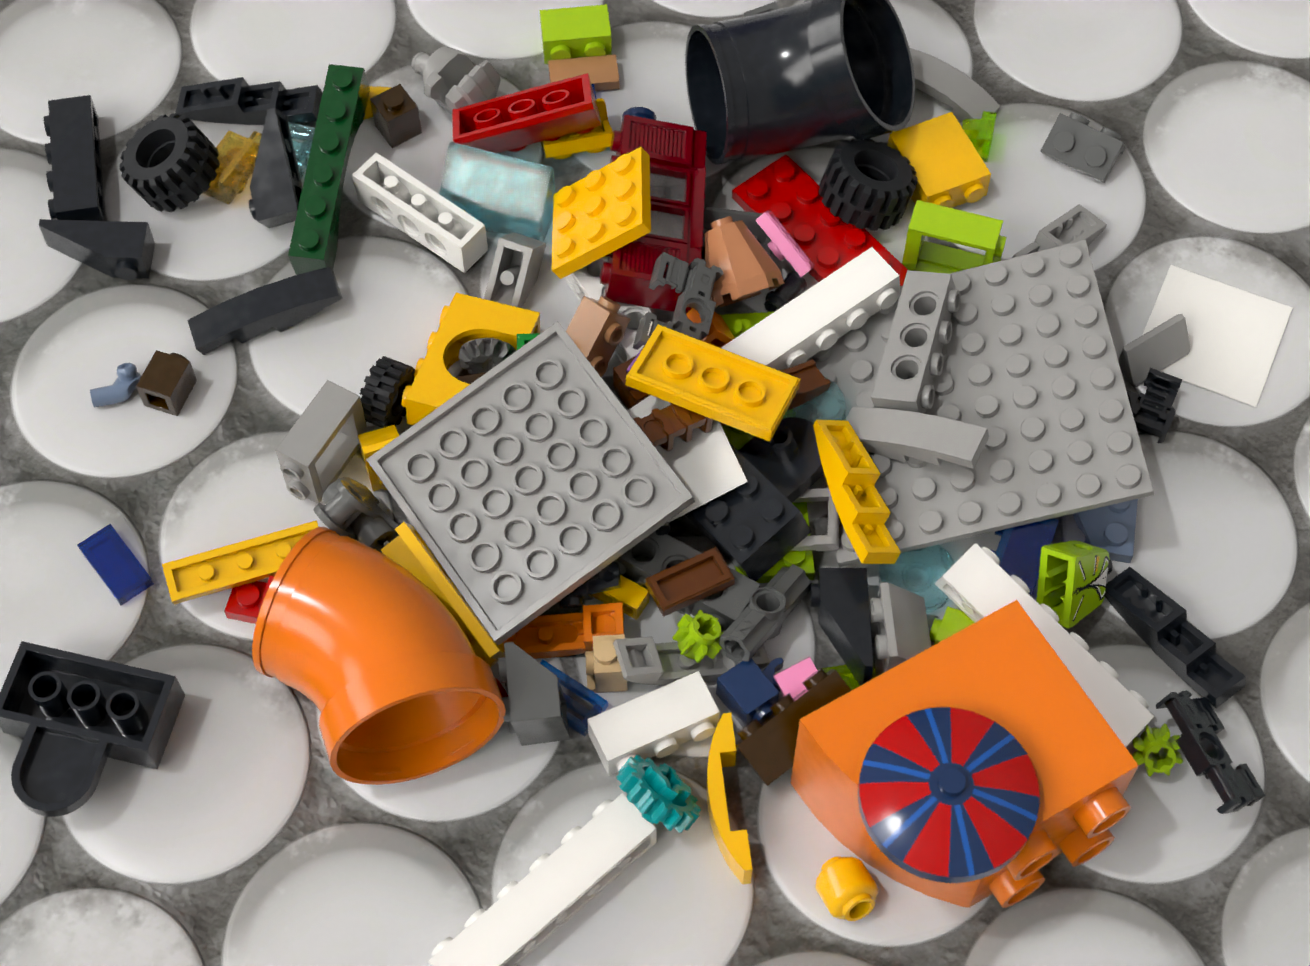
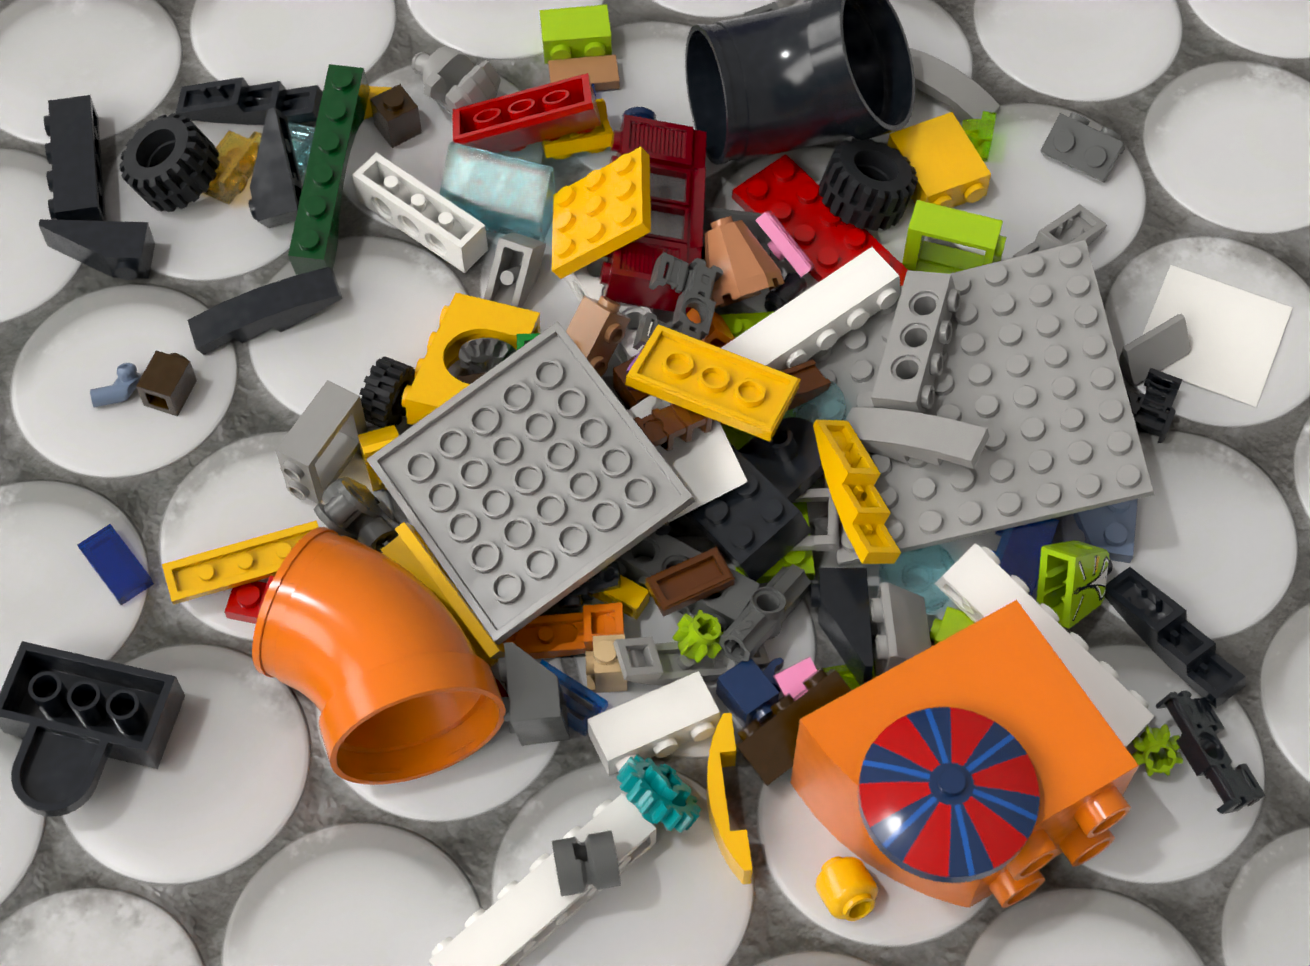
(586, 863): none -> dark grey wheel

